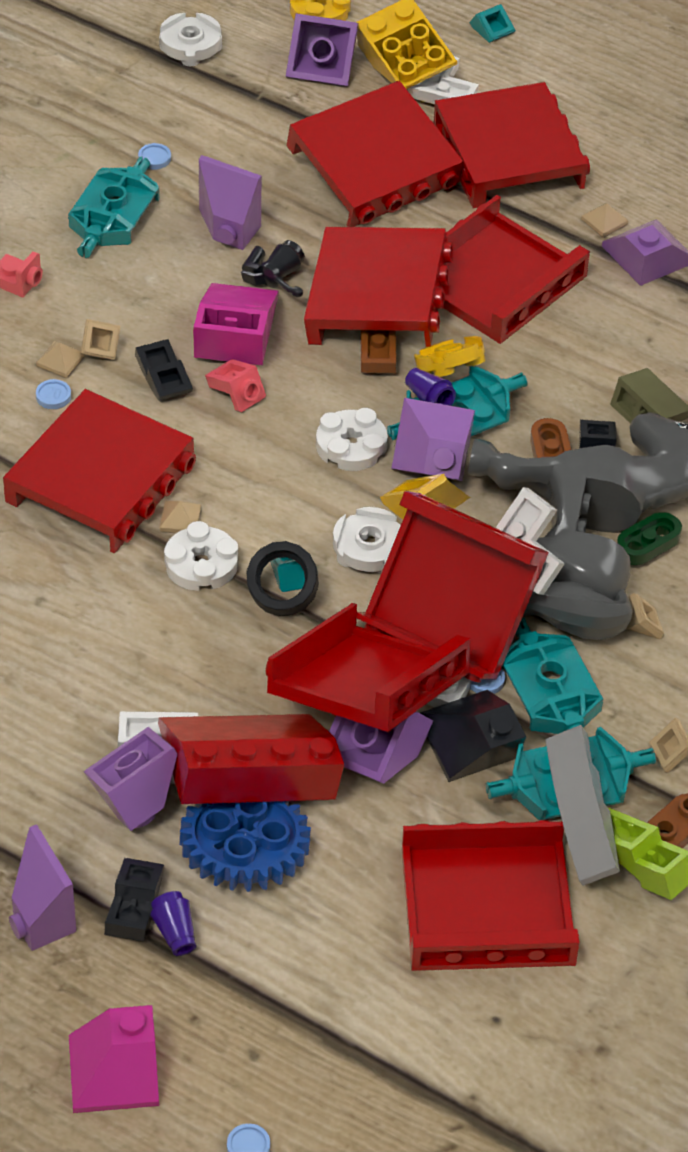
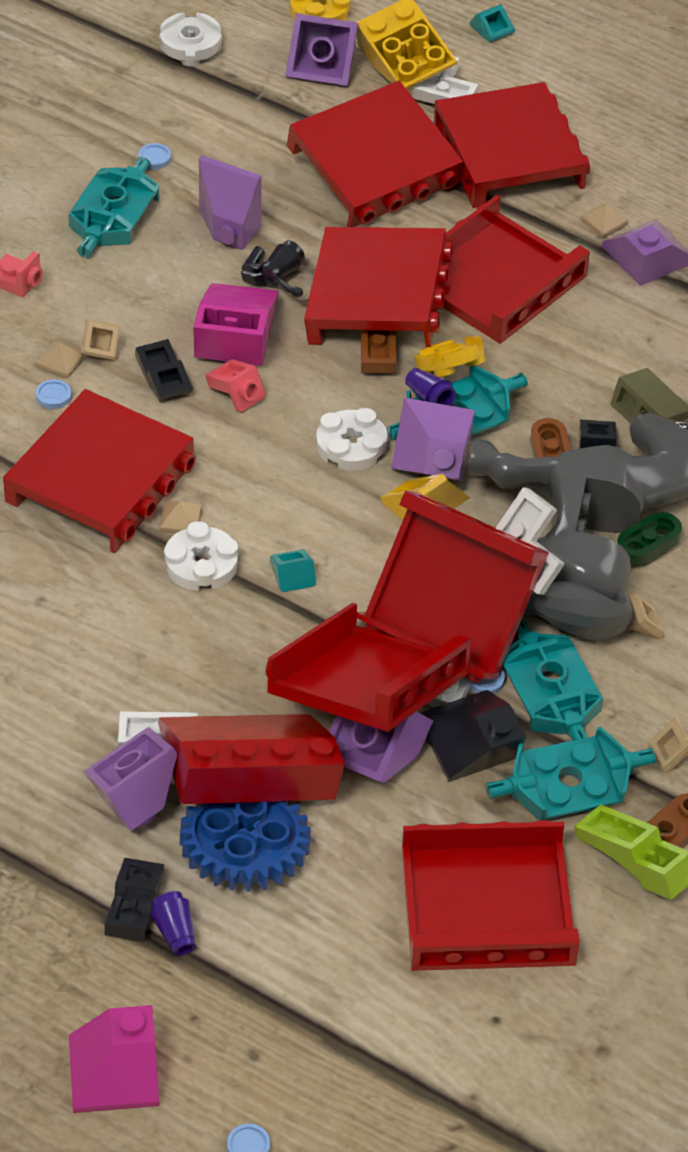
(41, 895): medium lavender slope -> none
(282, 550): black tyre -> none
(351, 532): white plate -> none
(581, 805): light grey slope -> none

